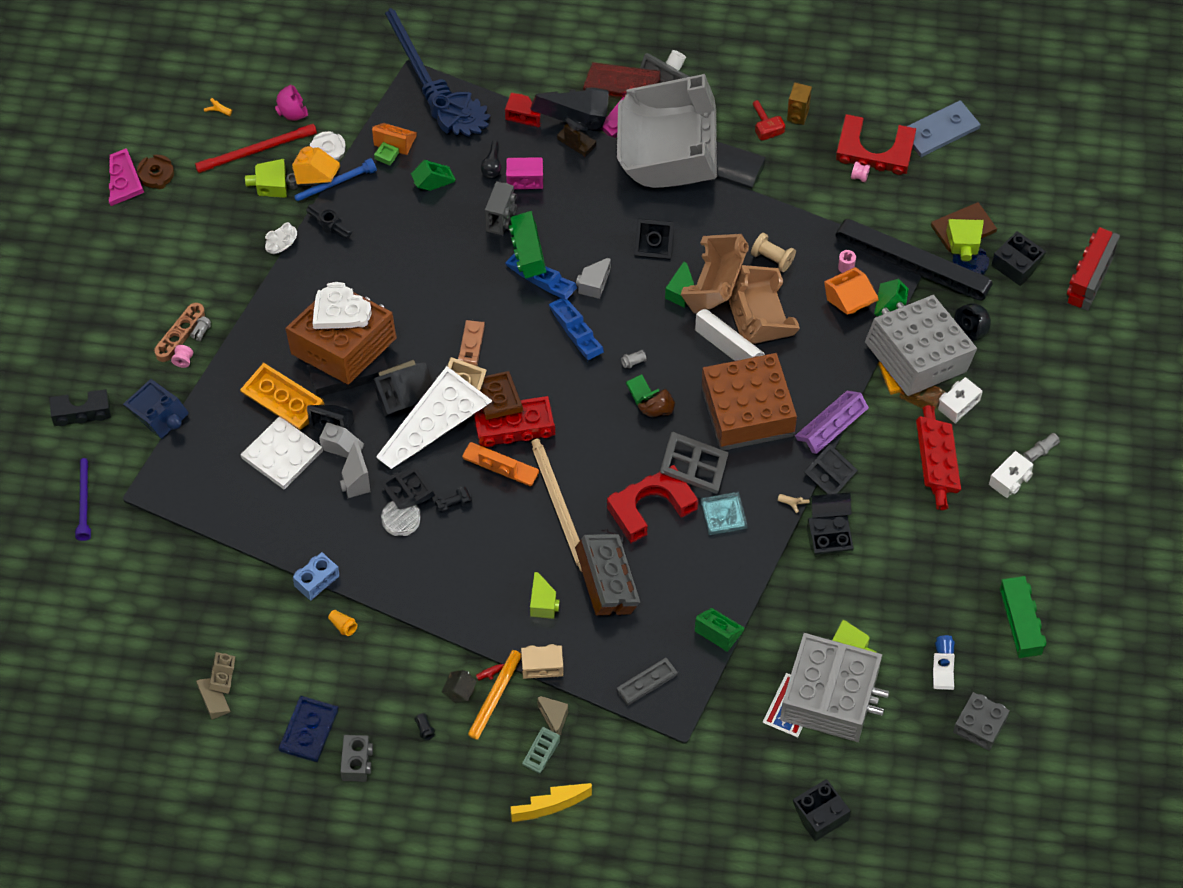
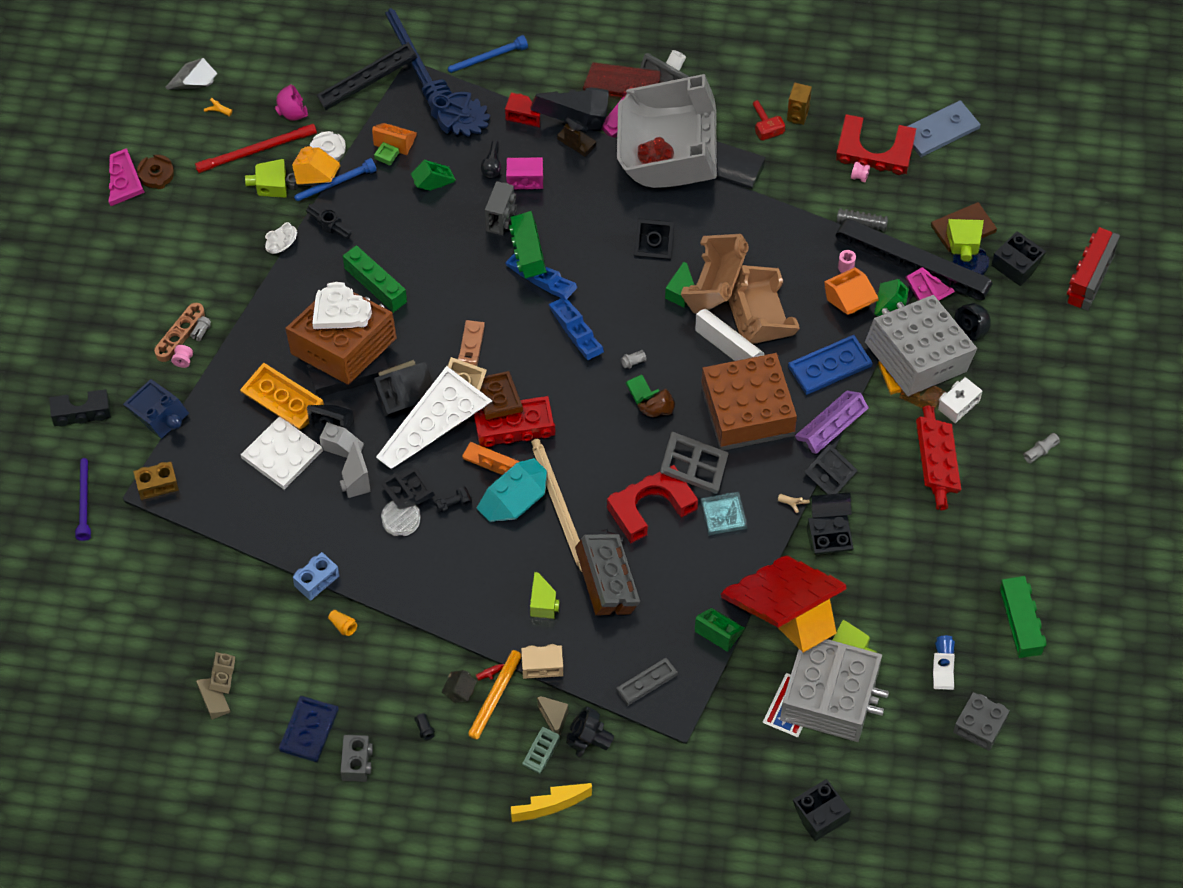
(156, 484): none -> pearl gold brick
(193, 75): none -> slope
(367, 76): none -> black tile
(374, 278): none -> green brick
(514, 491): none -> teal wedge
(519, 43): none -> blue piece
(588, 730): none -> black piece
(594, 278): light grey slope -> none
(655, 151): none -> clear red dish
(773, 252): tan piece -> none
(791, 599): none -> red piece
(830, 364): none -> blue tile
(868, 220): none -> dark grey piece
(925, 285): none -> dark pink wing
(1011, 475): white brick -> none

